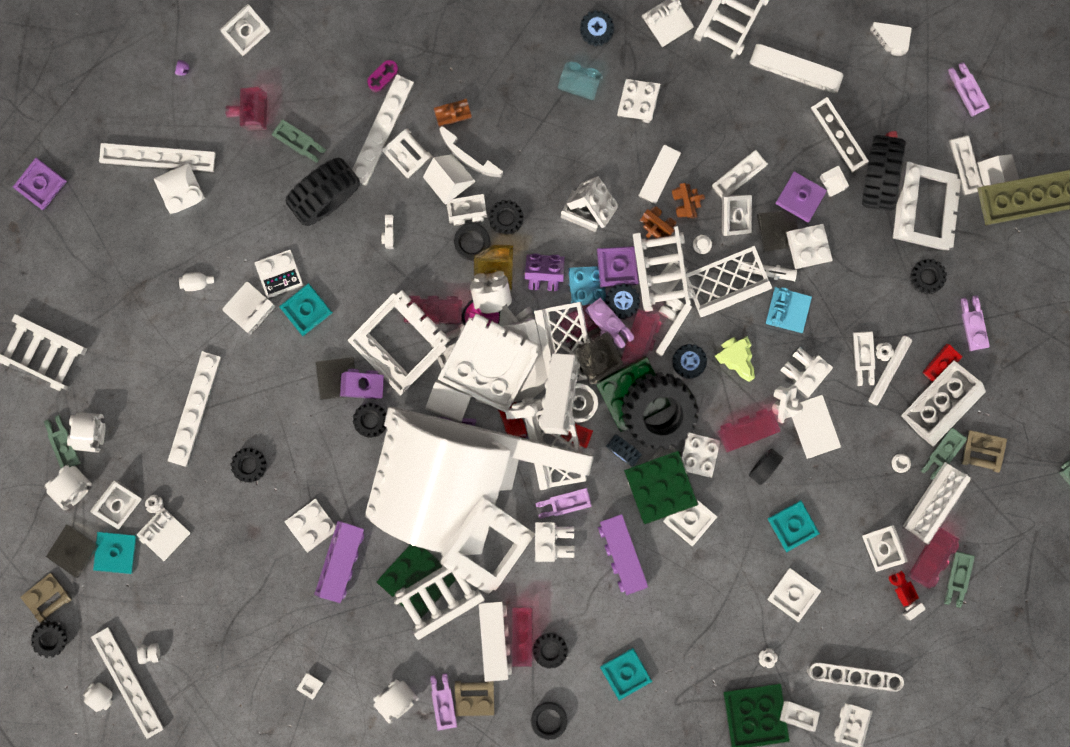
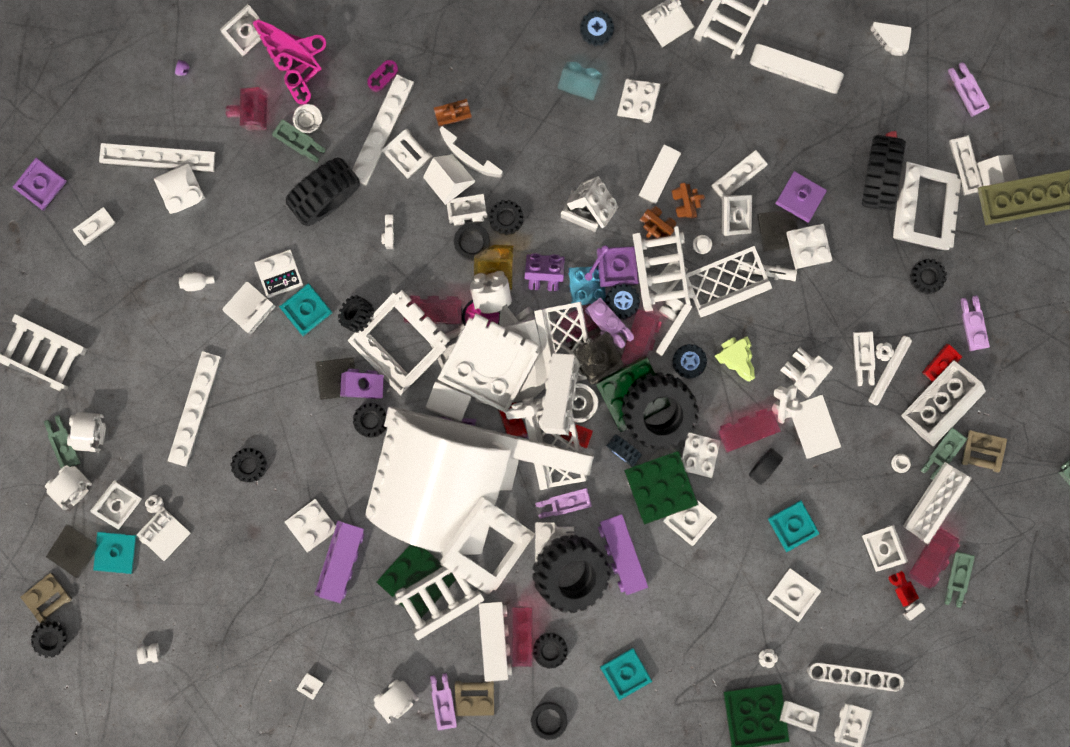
(94, 226): none -> white plate
(98, 697): white head -> none
(127, 683): white plate -> none
(292, 47): none -> dark pink piece
(307, 118): none -> white hair
(363, 311): none -> black tyre
(586, 589): none -> black tyre
(588, 276): none -> medium lavender hinge
(788, 310): medium azure hinge -> none
(834, 181): white panel -> none
(839, 135): white brick -> none

